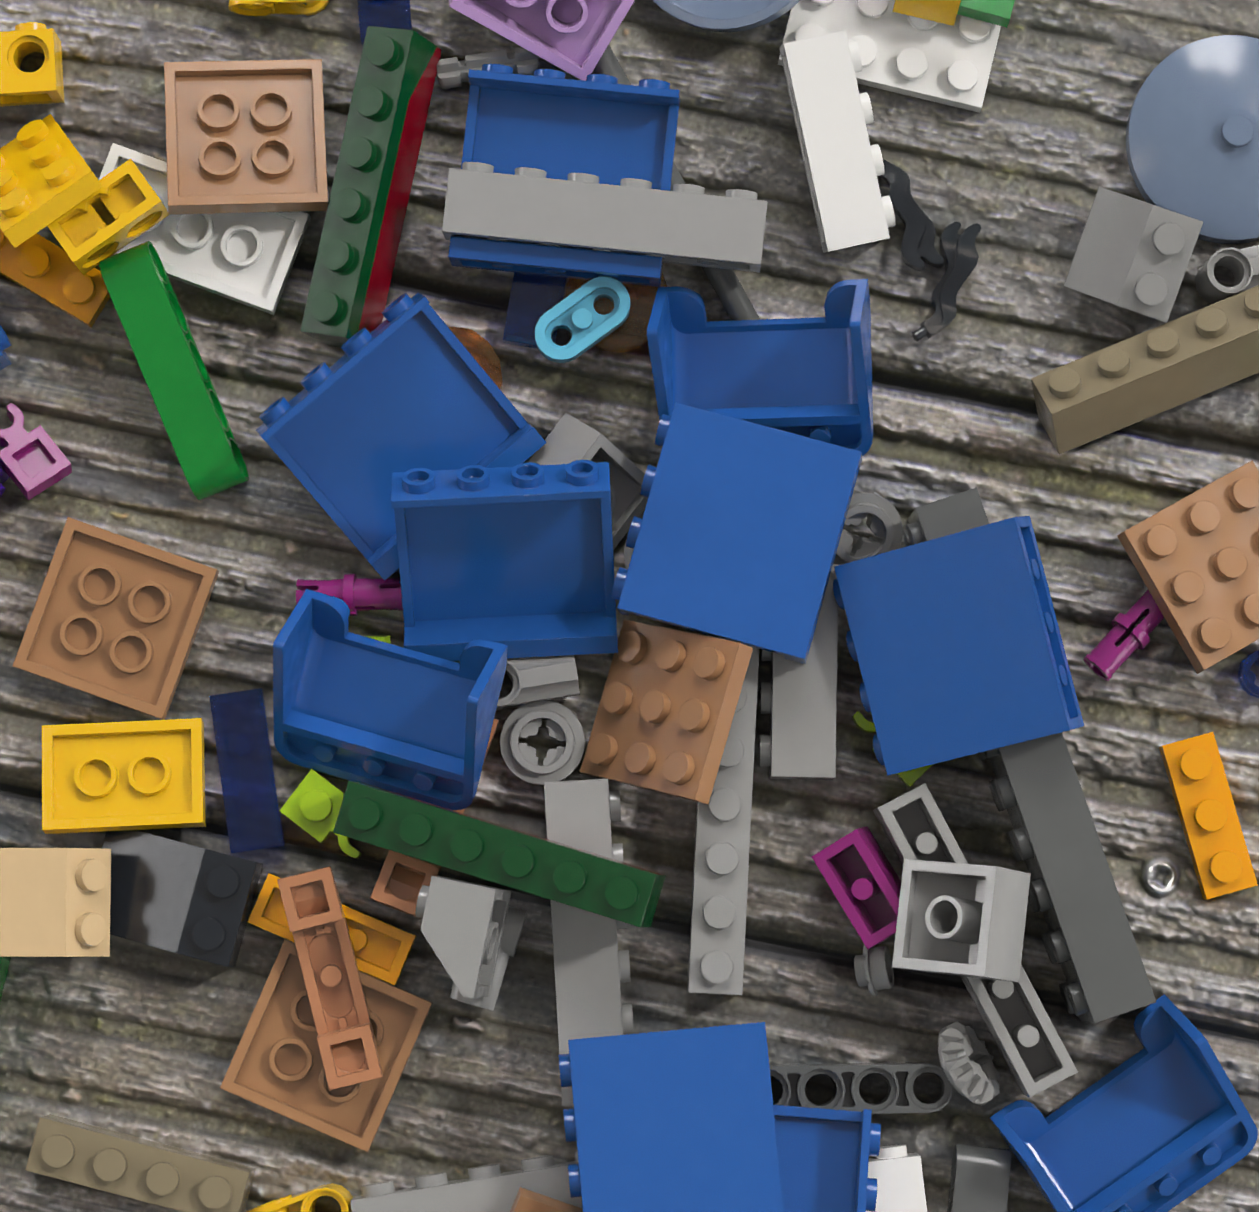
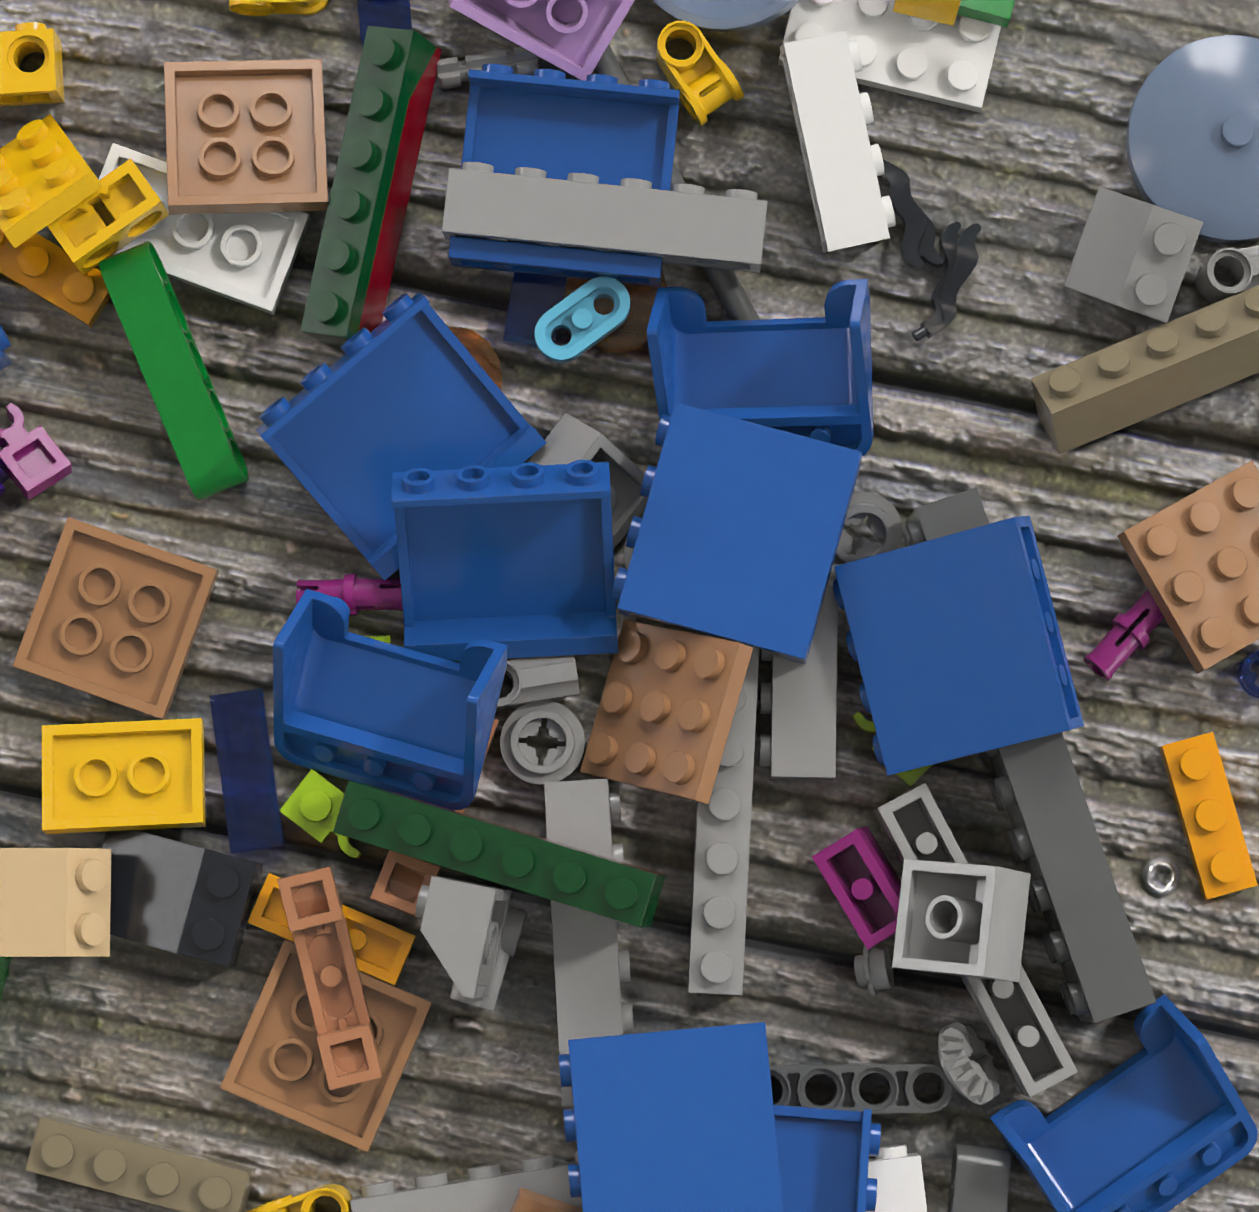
(698, 73): none -> yellow piece

